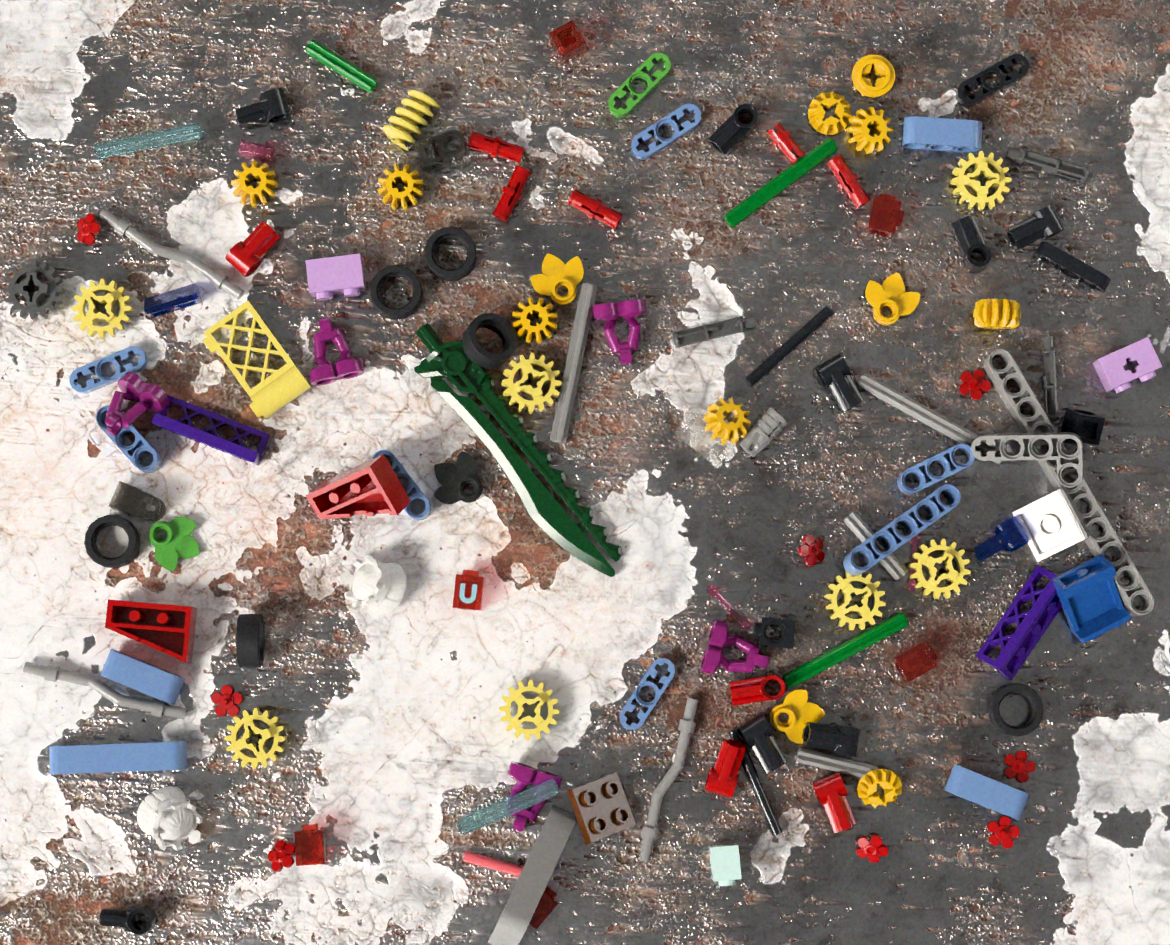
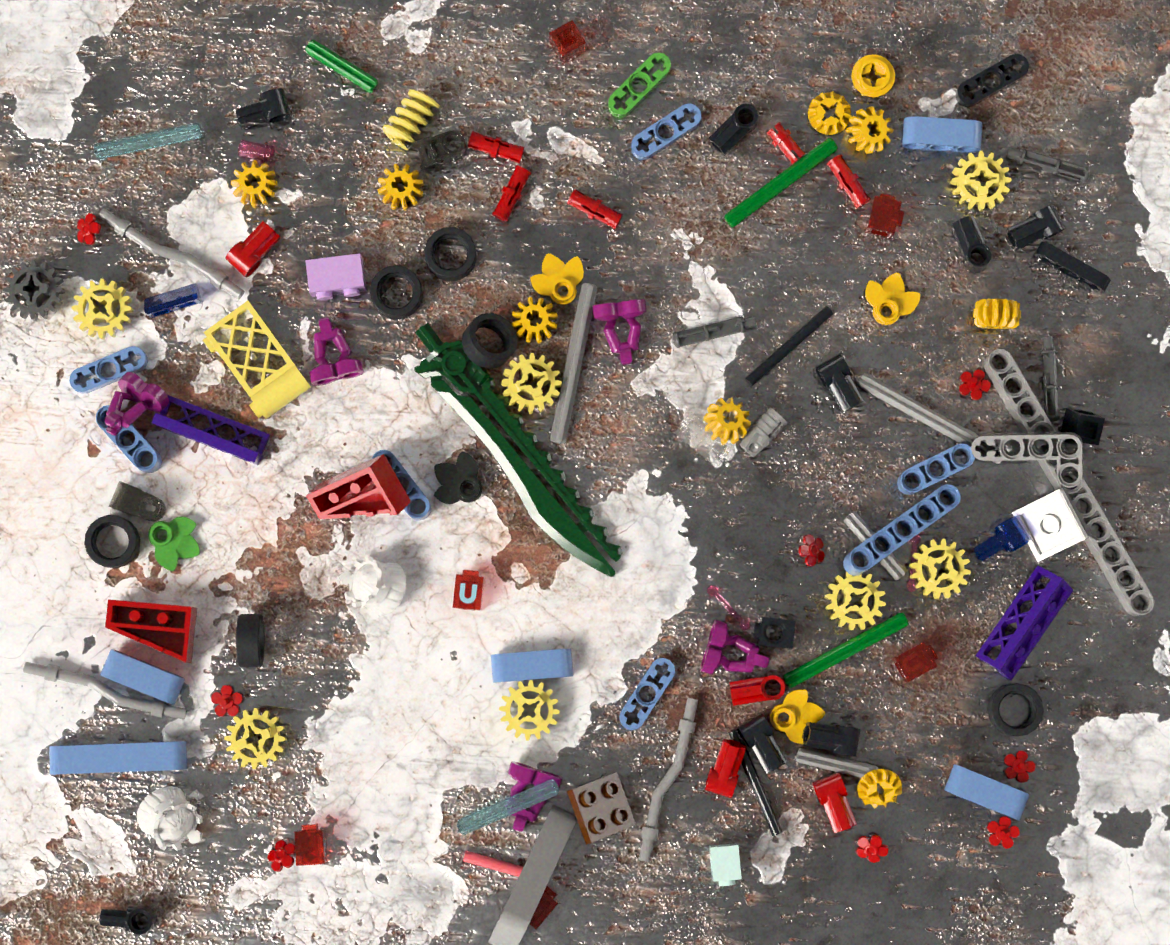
(531, 665): none -> medium blue beam
(1091, 598): blue panel -> none
(1139, 354): lavender brick -> none

